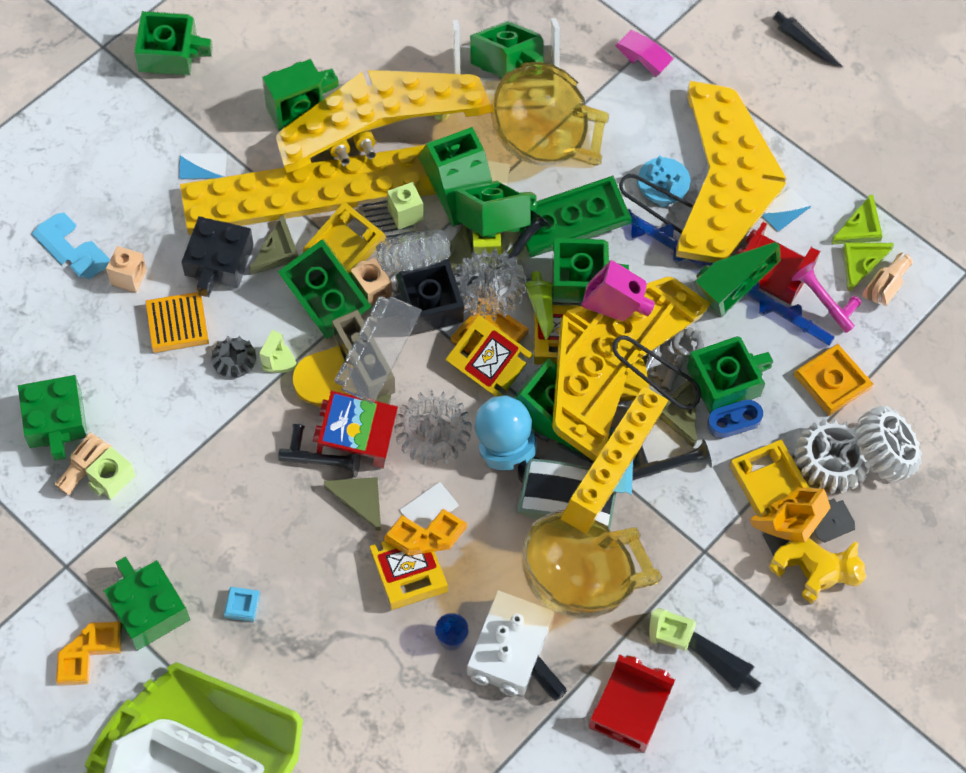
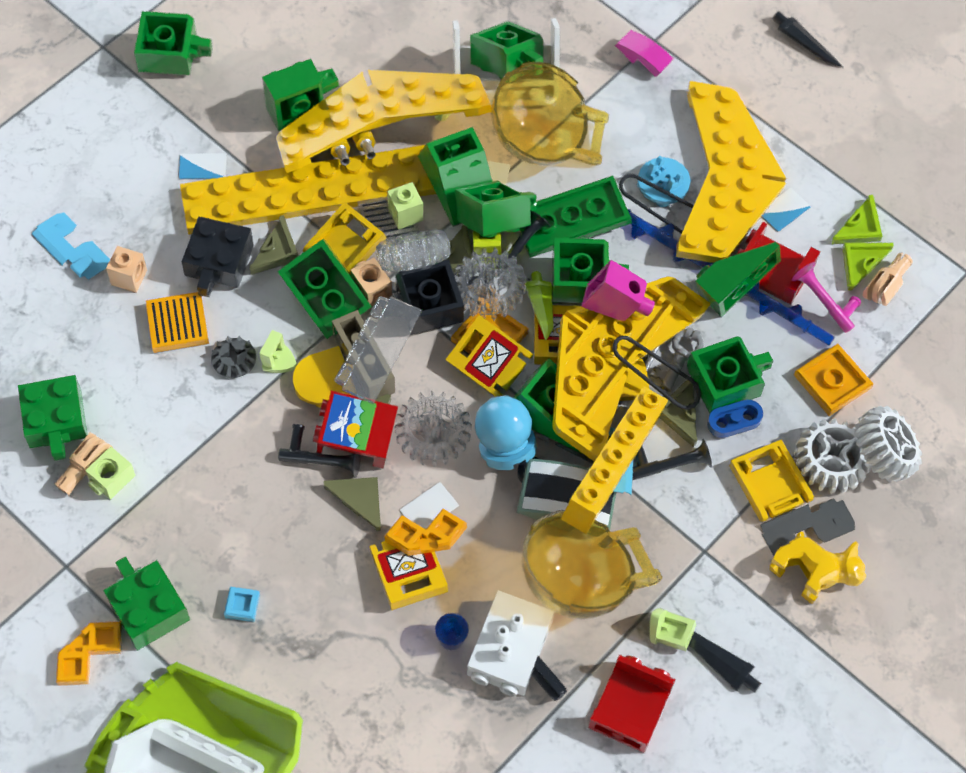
(795, 515): light orange slope -> none

